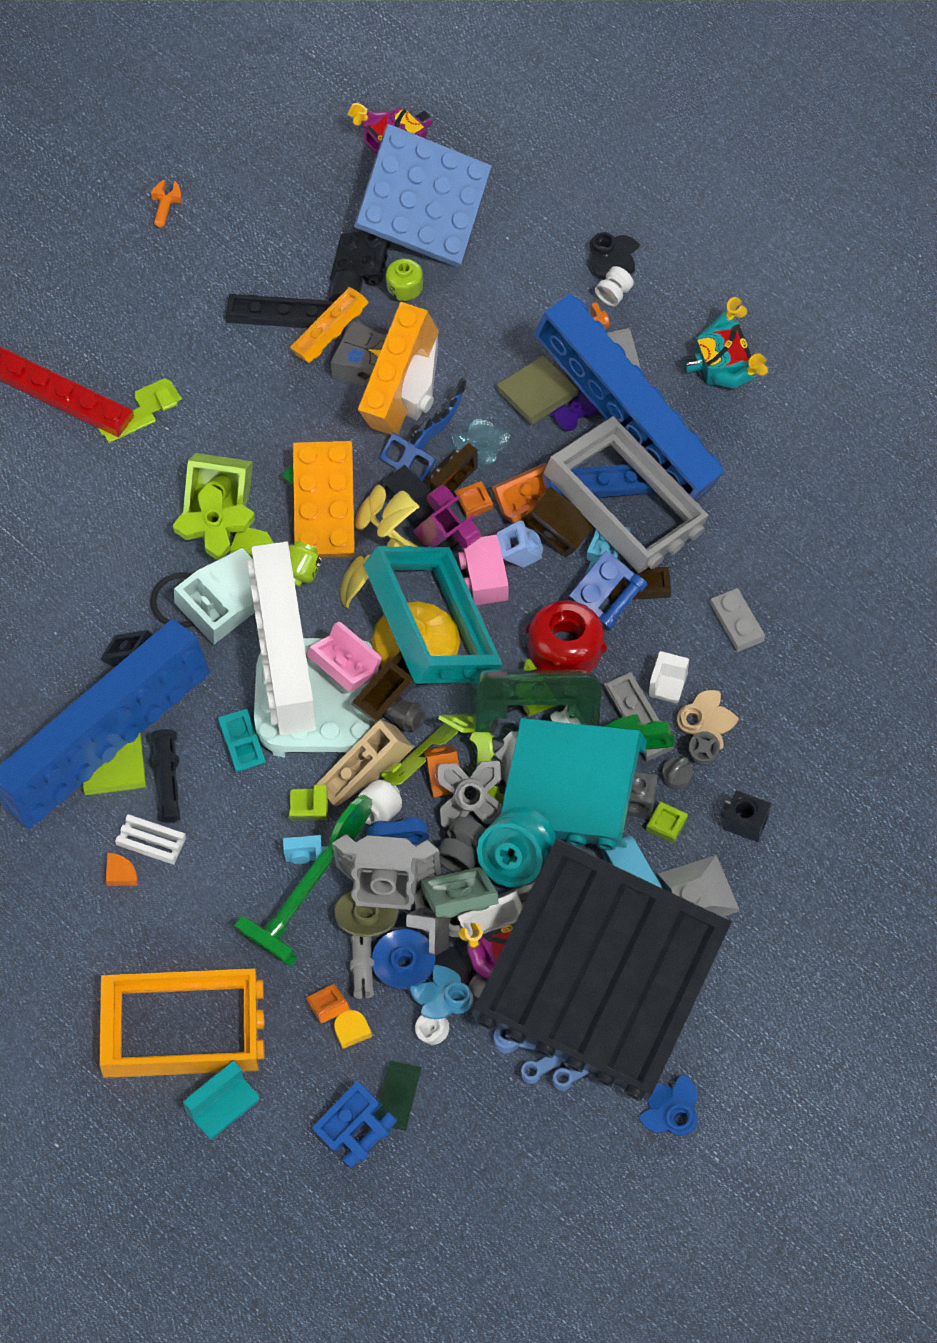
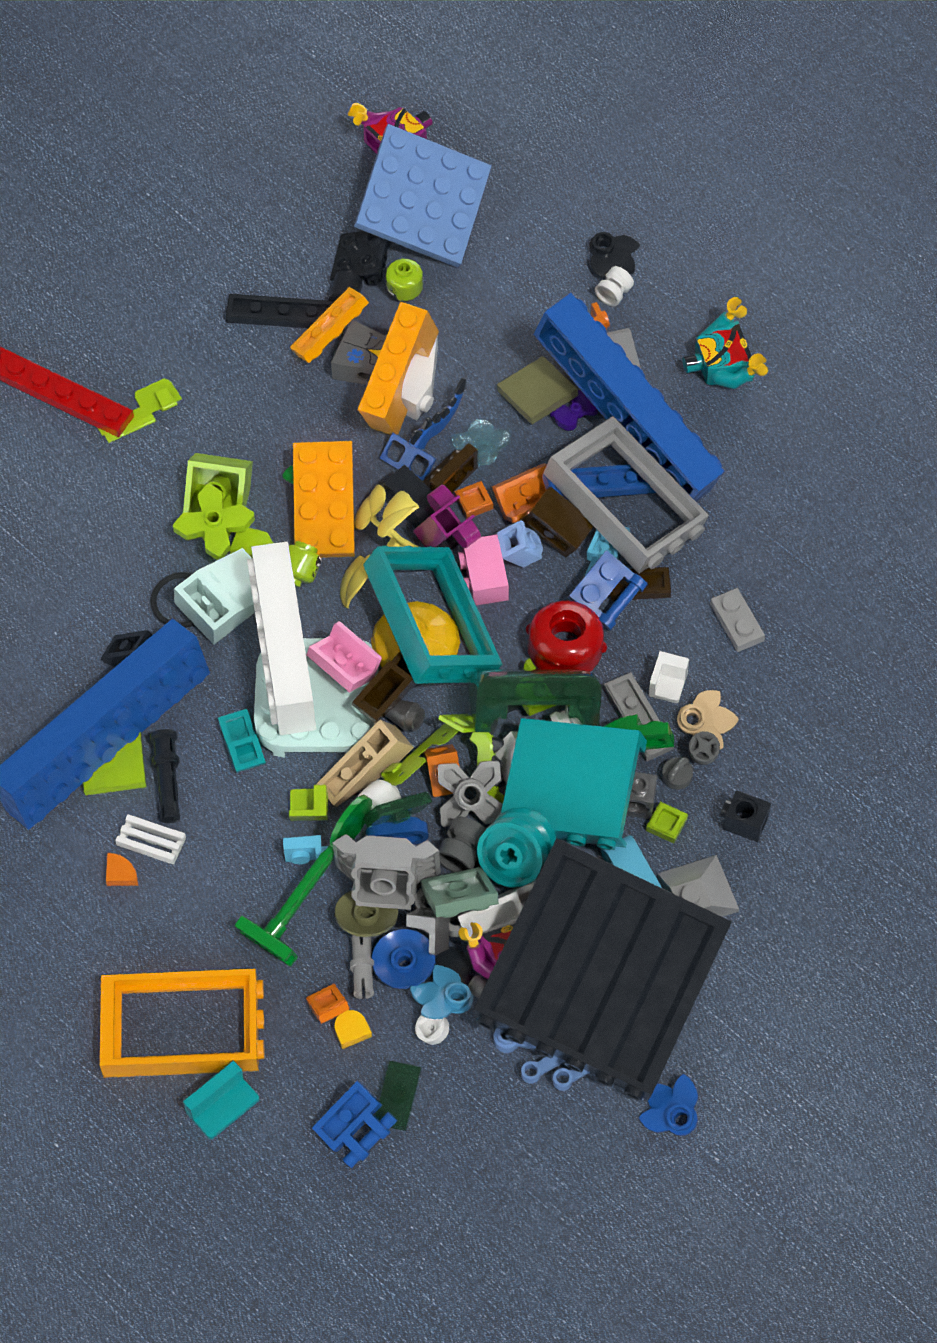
(165, 201): orange bar -> none
(397, 810): none -> clear green plate

